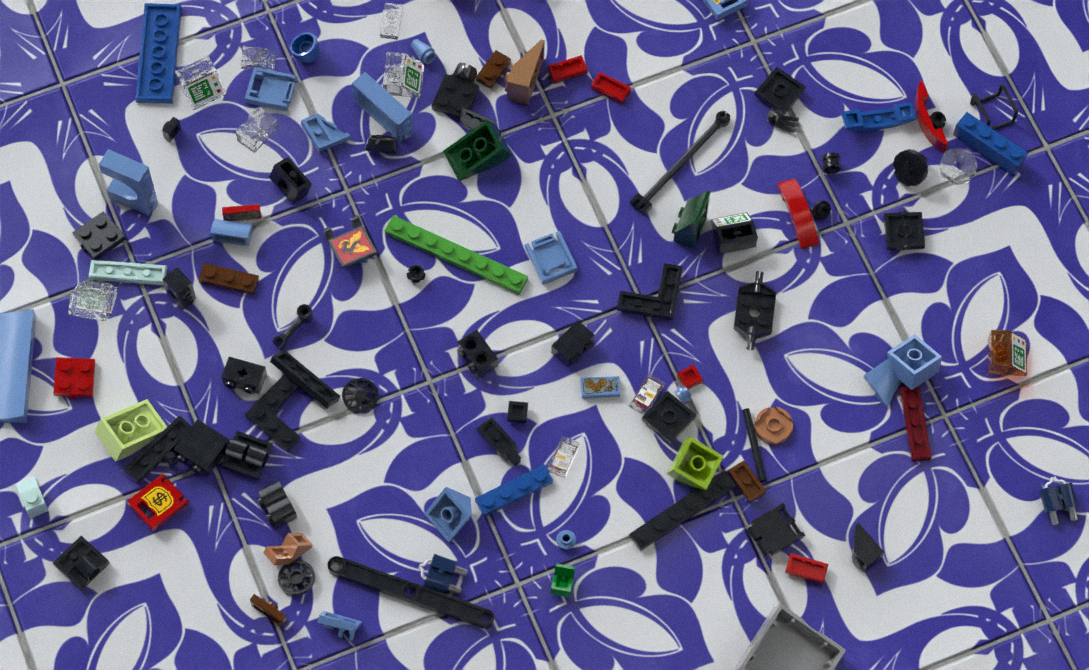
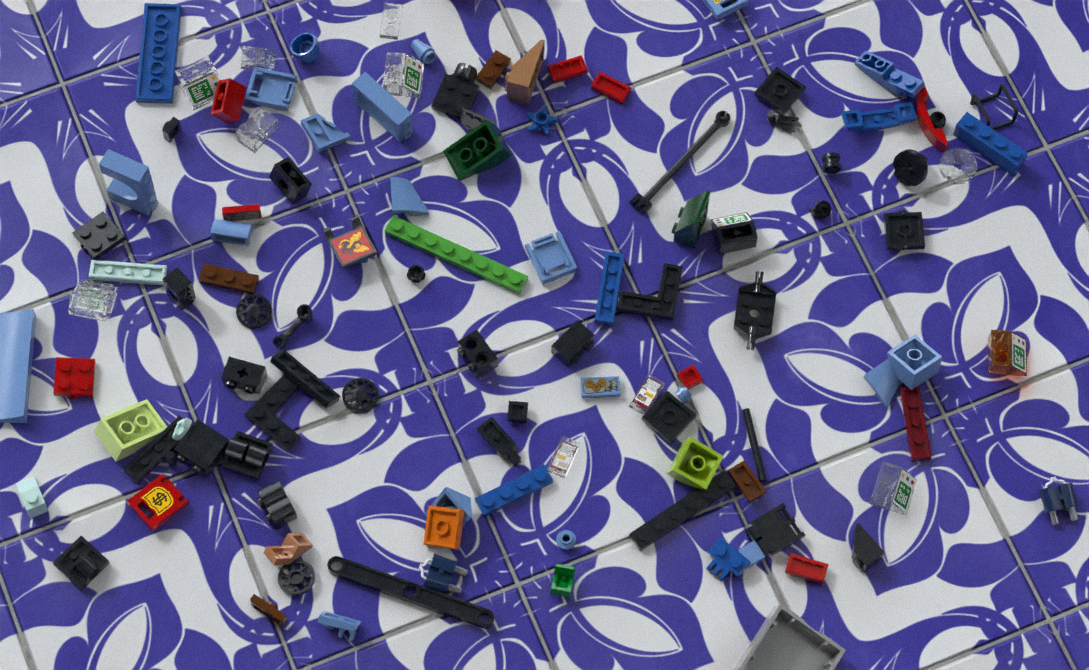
(181, 429): none -> light aqua tile
(228, 100): none -> red brick
(254, 311): none -> black wheel
(382, 143): black piece -> none
(405, 198): none -> medium blue slope
(444, 527): none -> orange tile
(541, 120): none -> blue animal
(609, 288): none -> blue plate
(726, 560): none -> blue hinge
(752, 553): none -> medium blue tile
(773, 425): nougat tile -> none
(799, 212): red slope -> none
(888, 76): none -> blue slope
(893, 488): none -> clear slope

